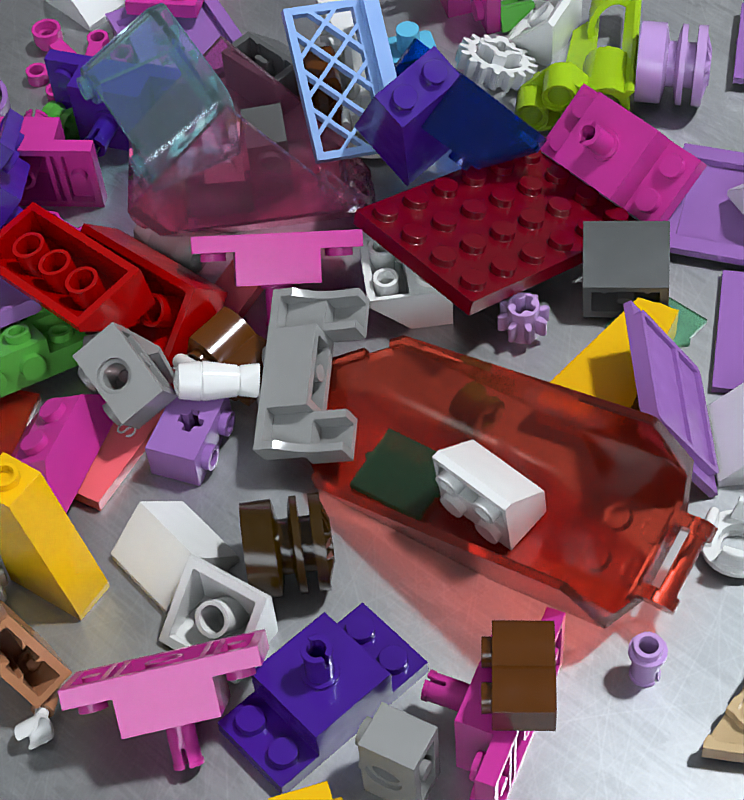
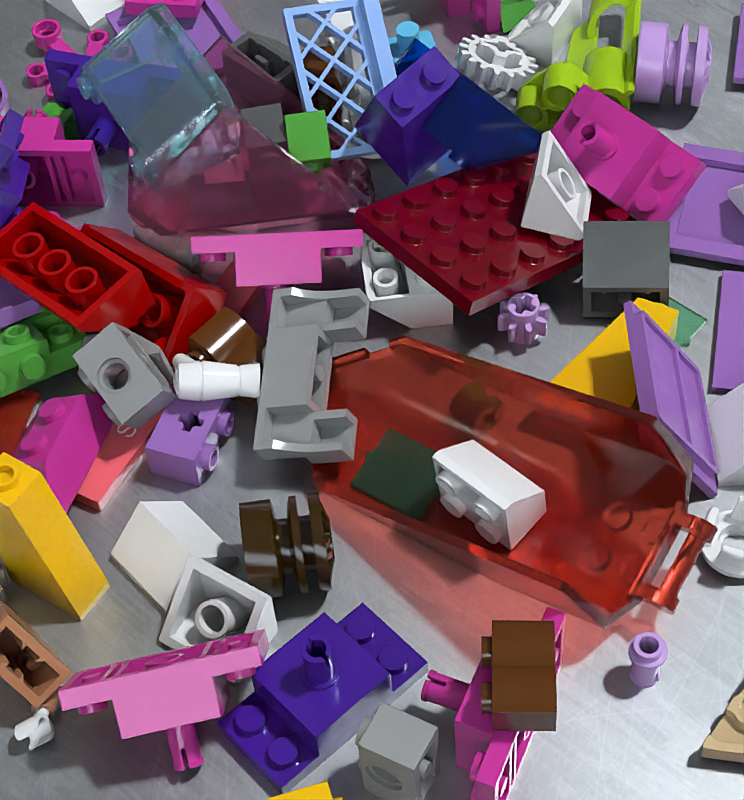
(309, 139): none -> bright green brick
(556, 193): none -> white slope

